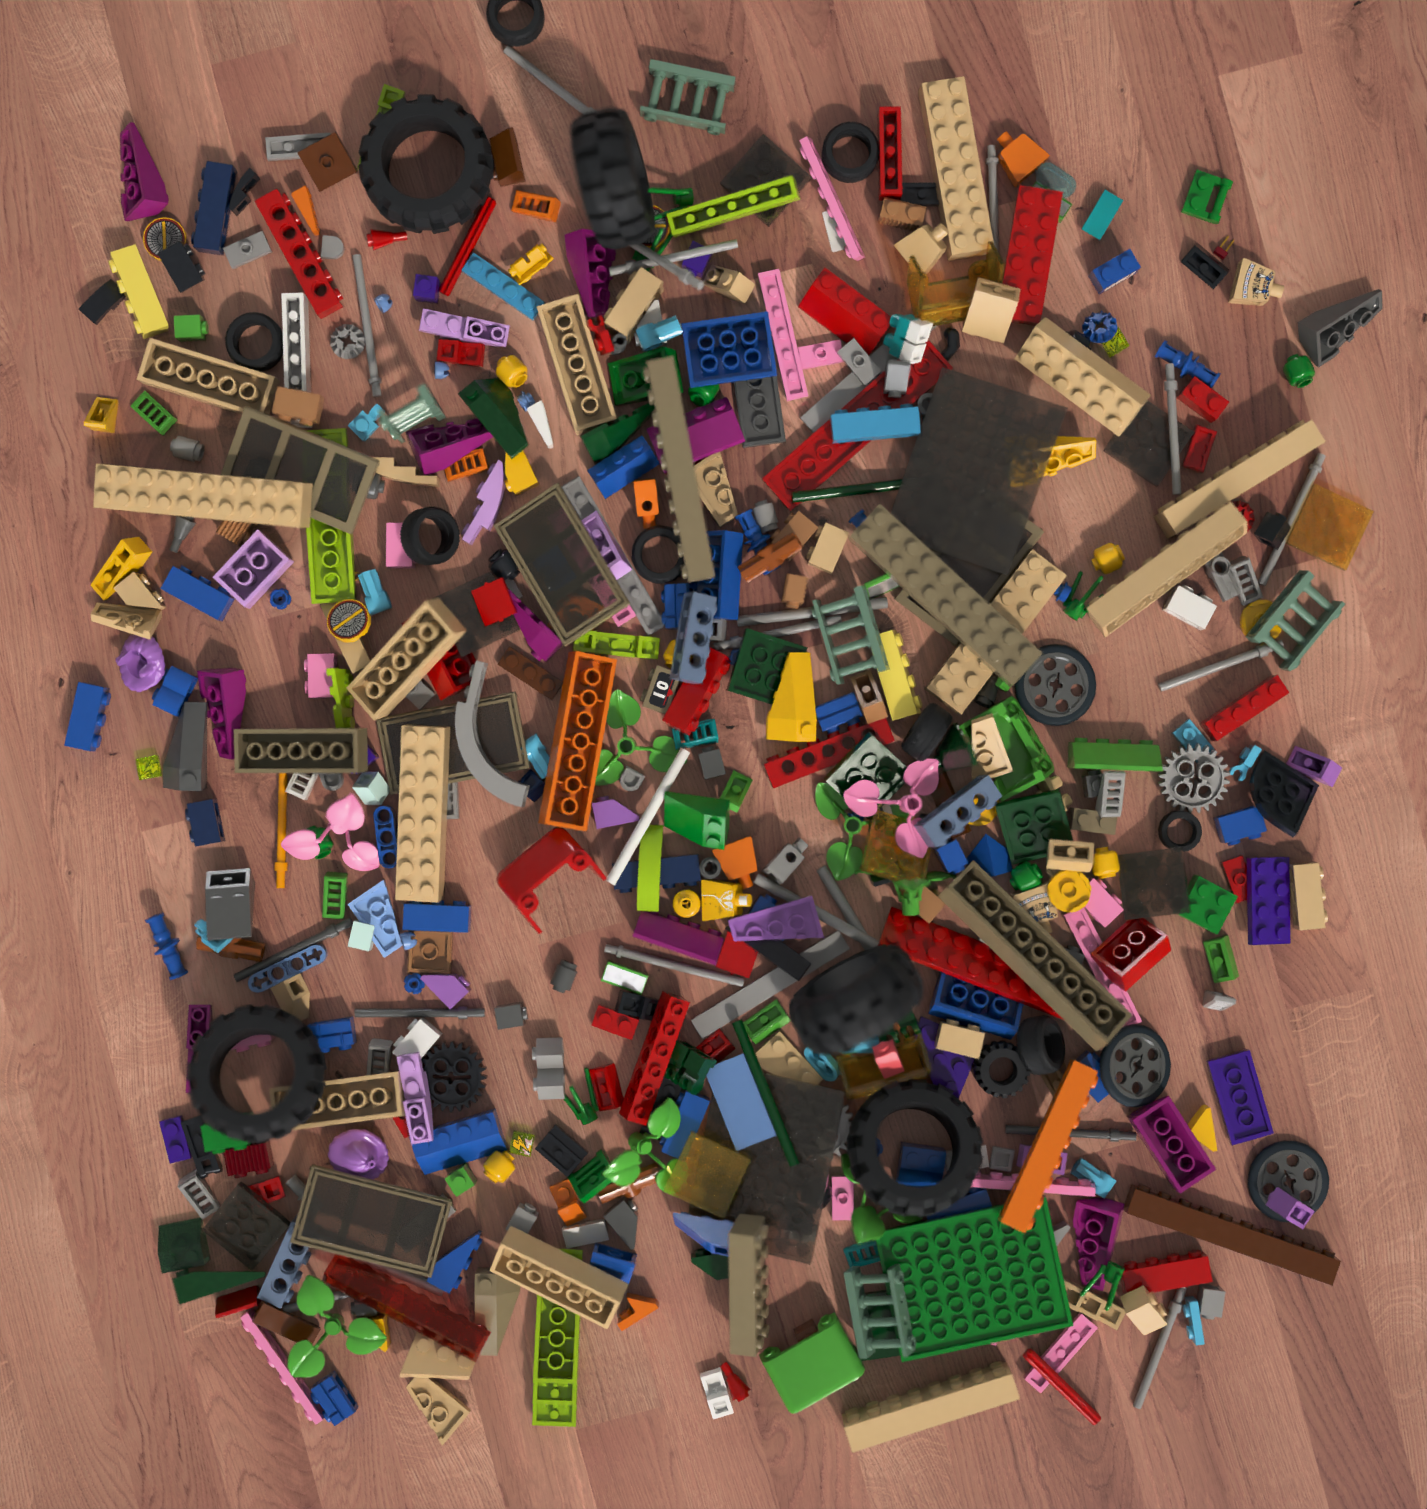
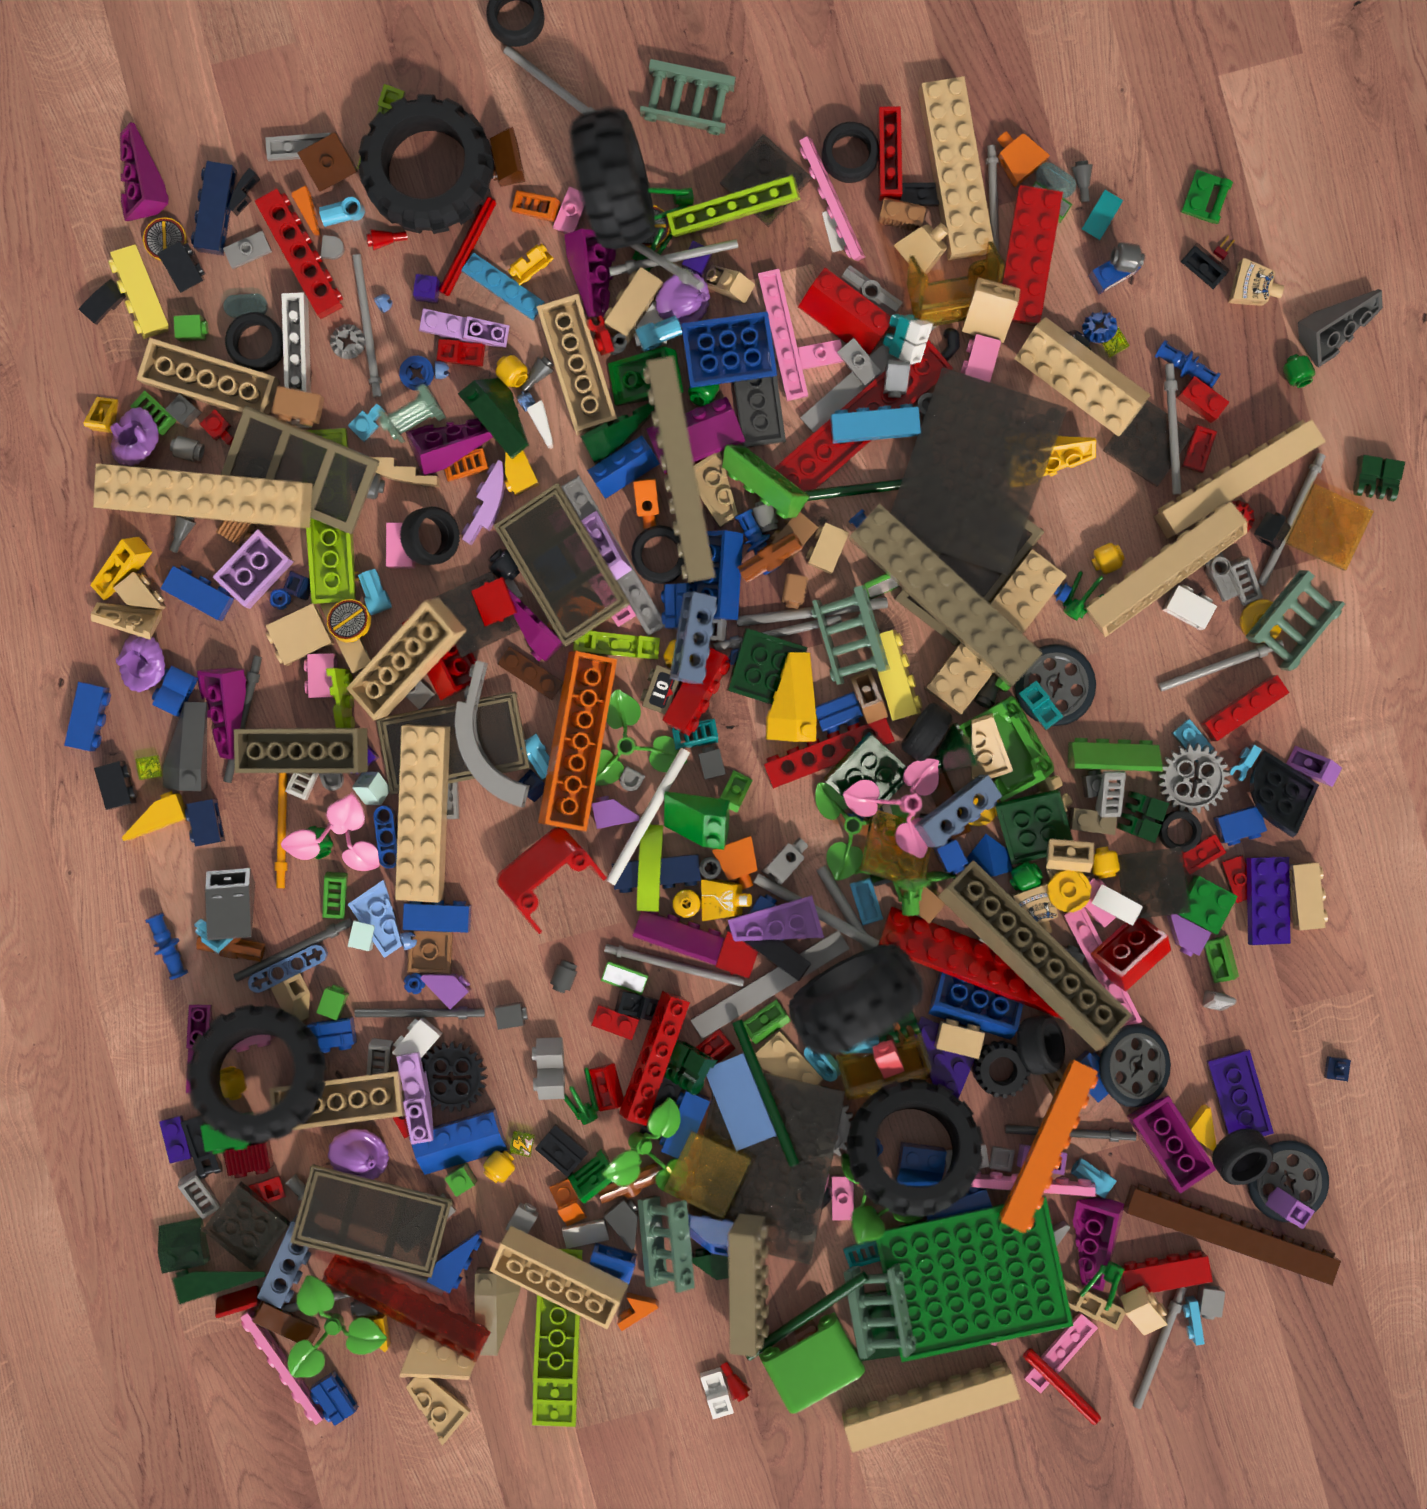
(116, 785): none -> black brick
(134, 437): none -> medium lavender piece
(160, 814): none -> yellow slope
(183, 410): none -> dark grey brick
(217, 427): none -> red plate
(232, 1082): none -> yellow head
(241, 304): none -> clear light blue tile
(253, 678): none -> dark grey bar
(298, 586): none -> dark blue slope
(299, 634): none -> tan panel
(333, 1002): none -> bright green brick
(339, 212): none -> medium azure piece
(416, 363): none -> blue gear
(540, 370): none -> dark grey cone
(570, 212): none -> bright pink plate
(653, 1243): none -> sand green fence
(682, 300): none -> medium lavender piece
(764, 481): none -> bright green slope
(813, 1311): none -> dark green piece
(866, 901): none -> dark azure plate
(882, 299): none -> light grey piece
(981, 358): none -> bright pink brick
(1040, 705): none -> teal slope
(1082, 173): none -> dark grey cone
(1117, 905): none -> white slope
(1127, 257): none -> dark grey head
(1151, 810): none -> dark green legs
(1188, 935): none -> medium lavender slope
(1203, 854): none -> red plate
(1242, 1156): none -> black tyre
(1337, 1068): none -> dark blue tile
(1373, 468): none -> dark green legs

